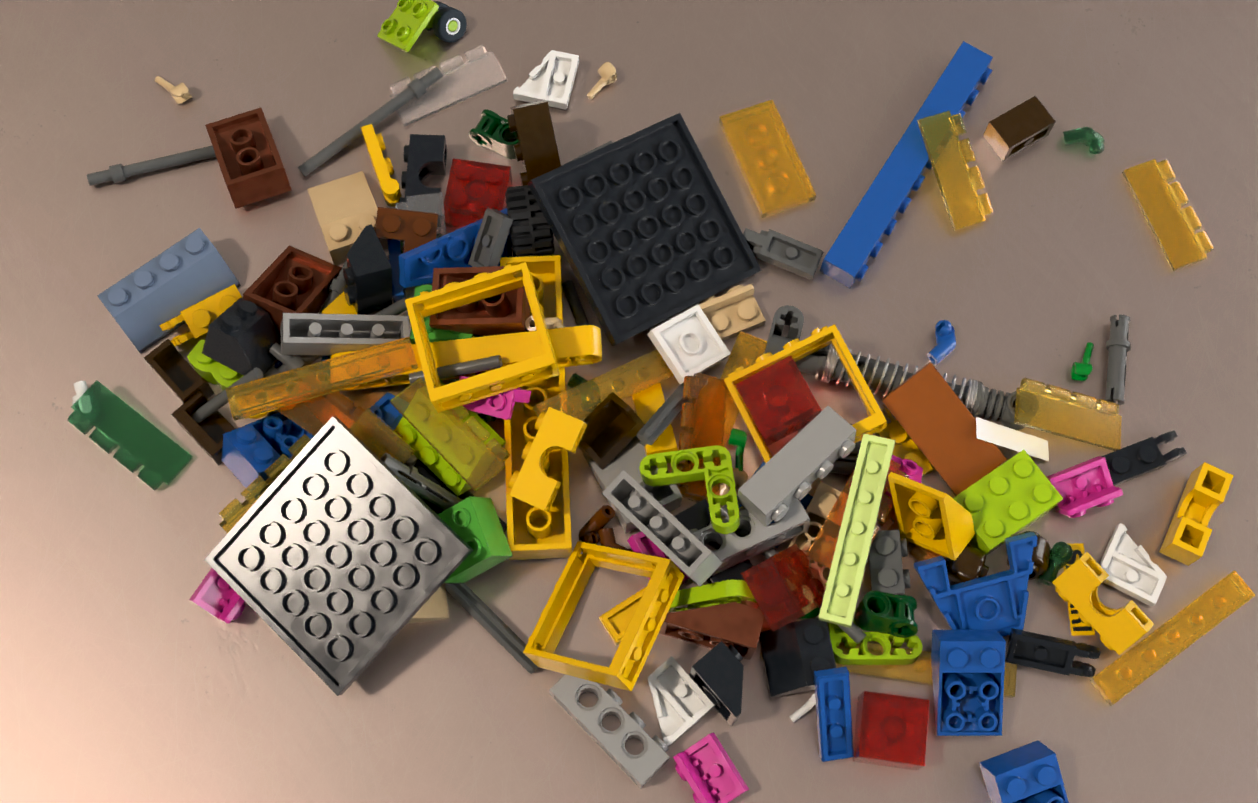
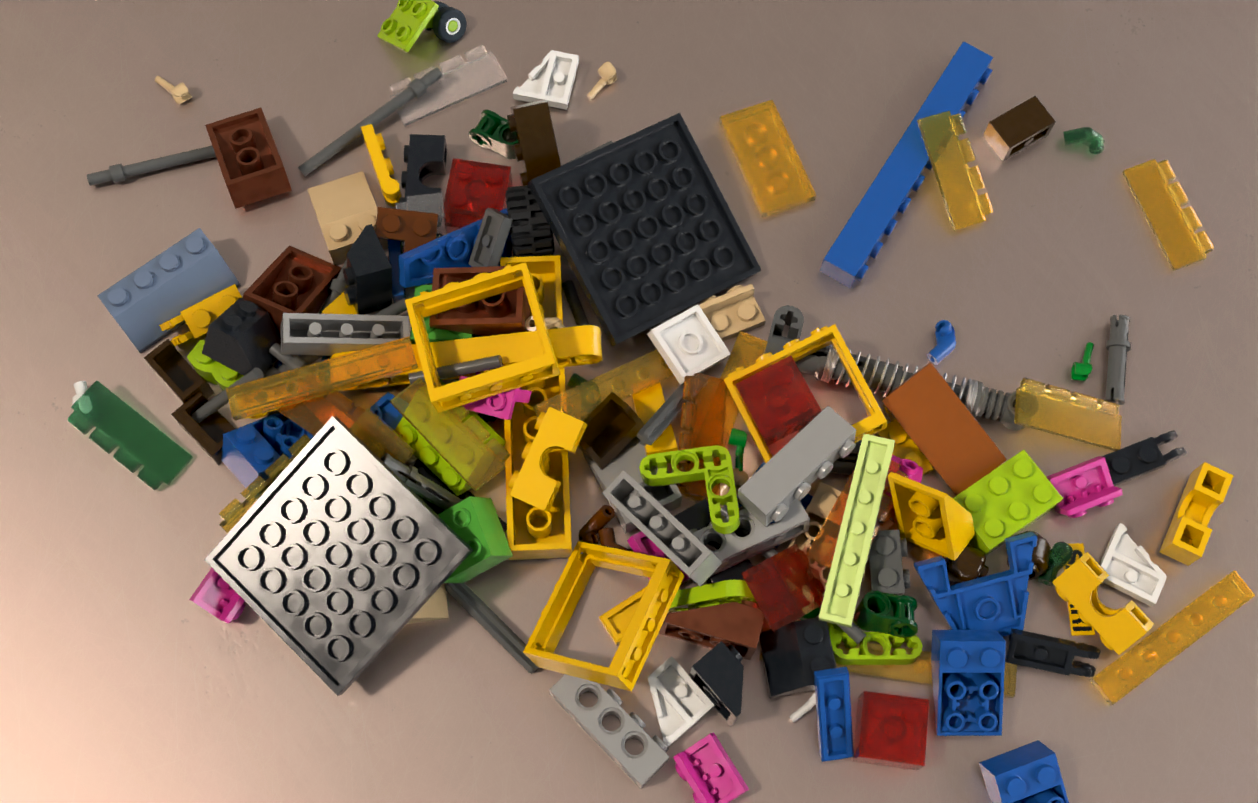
(784, 252): dark grey hinge -> none
(1012, 439): white sticker -> none

